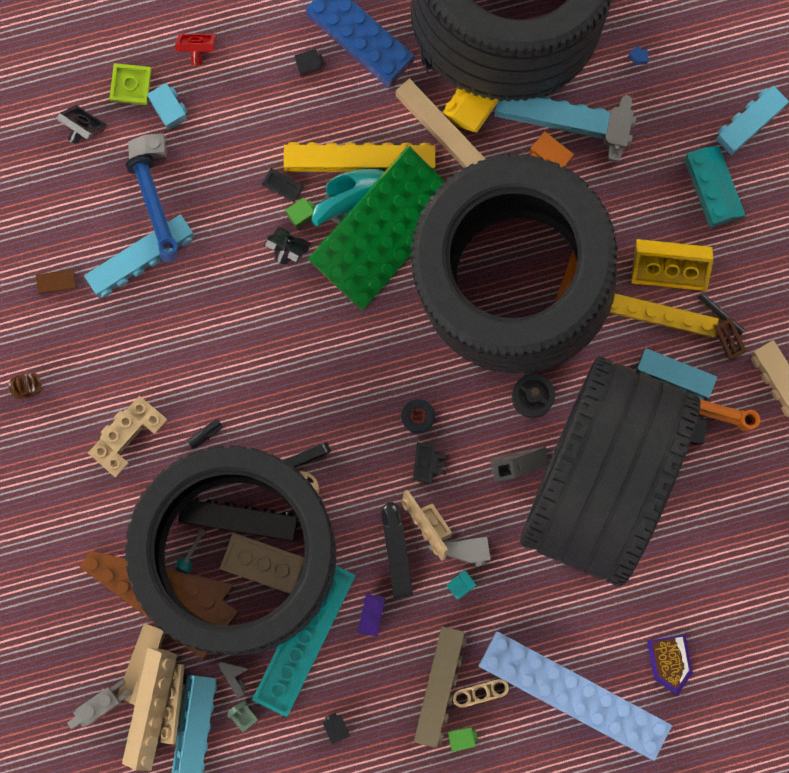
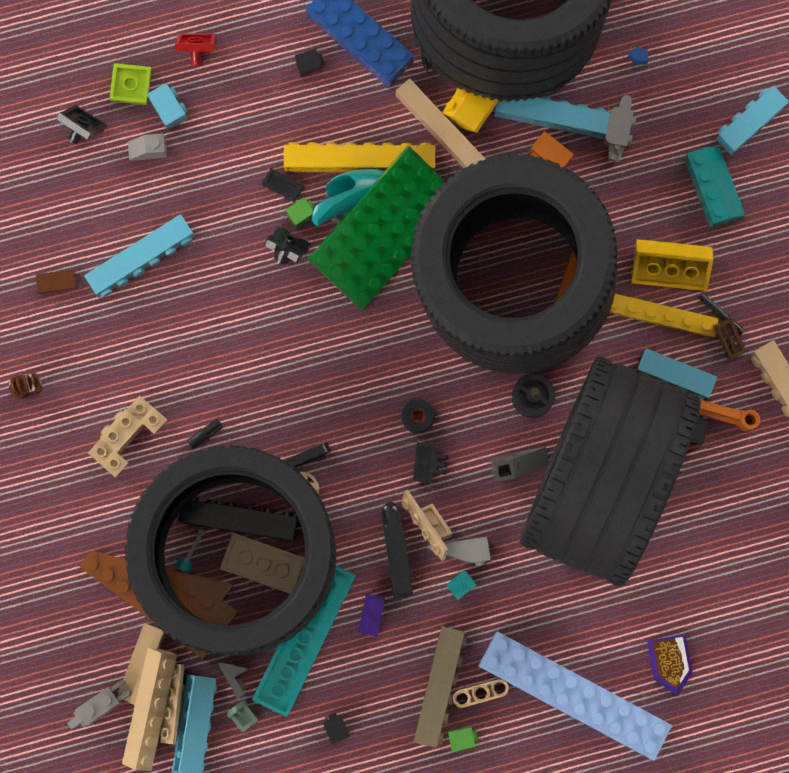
(140, 166): blue piece -> none

